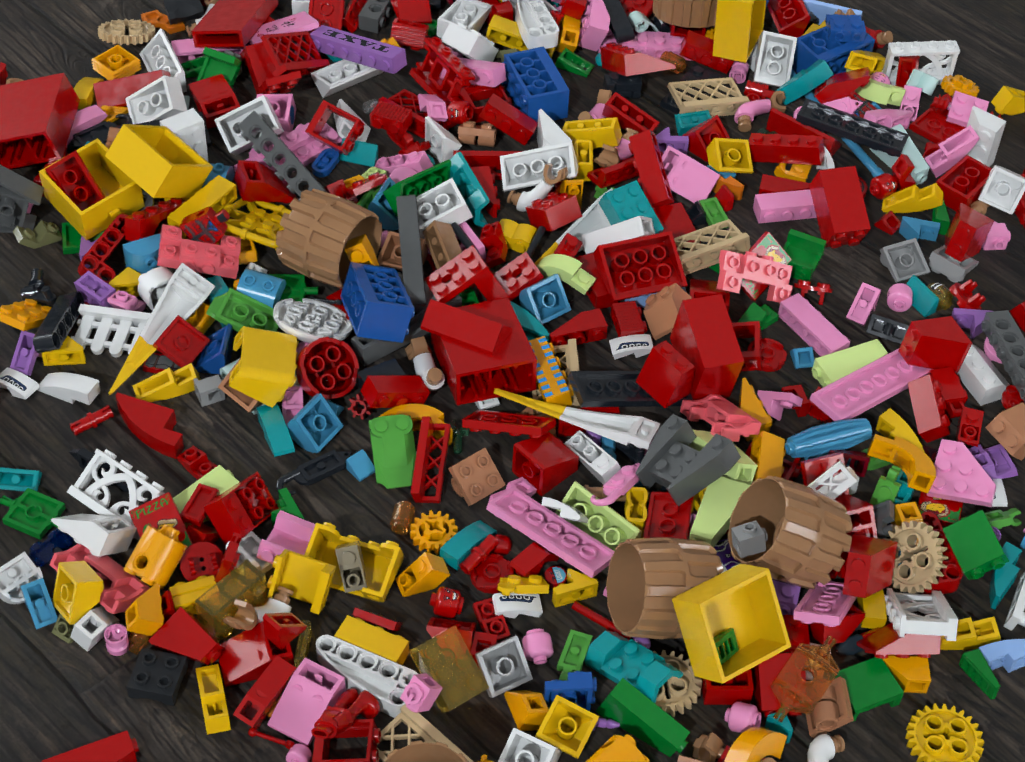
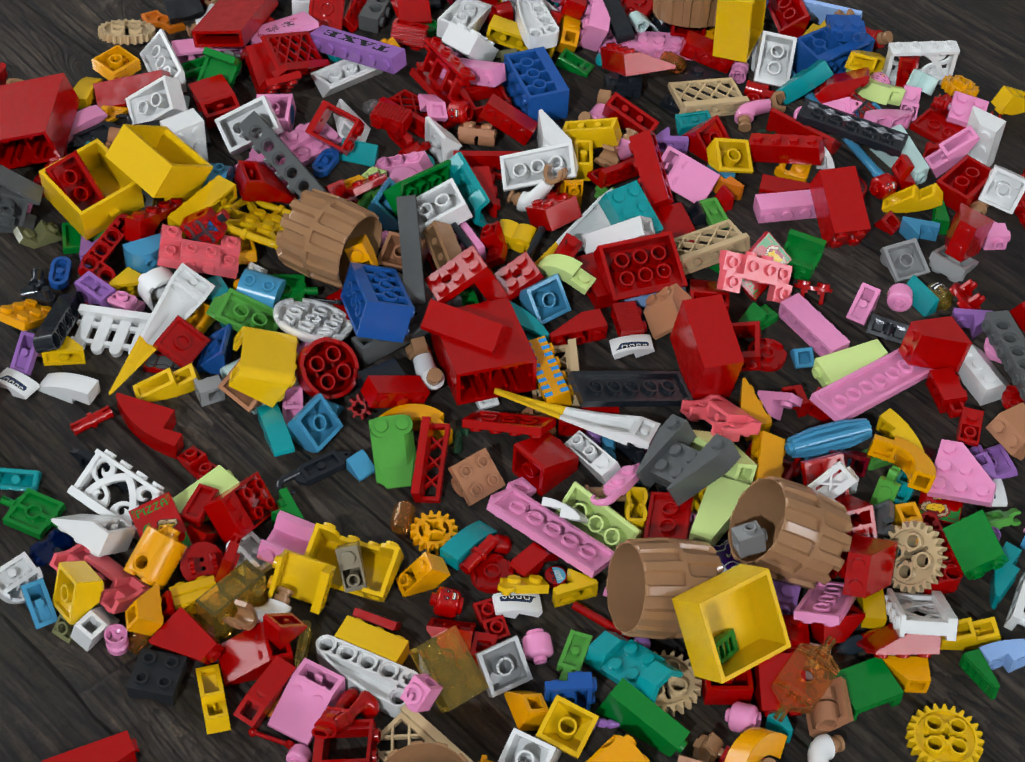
(60, 272): none -> blue plate
(666, 375): red slope -> none
(929, 408): brick -> none

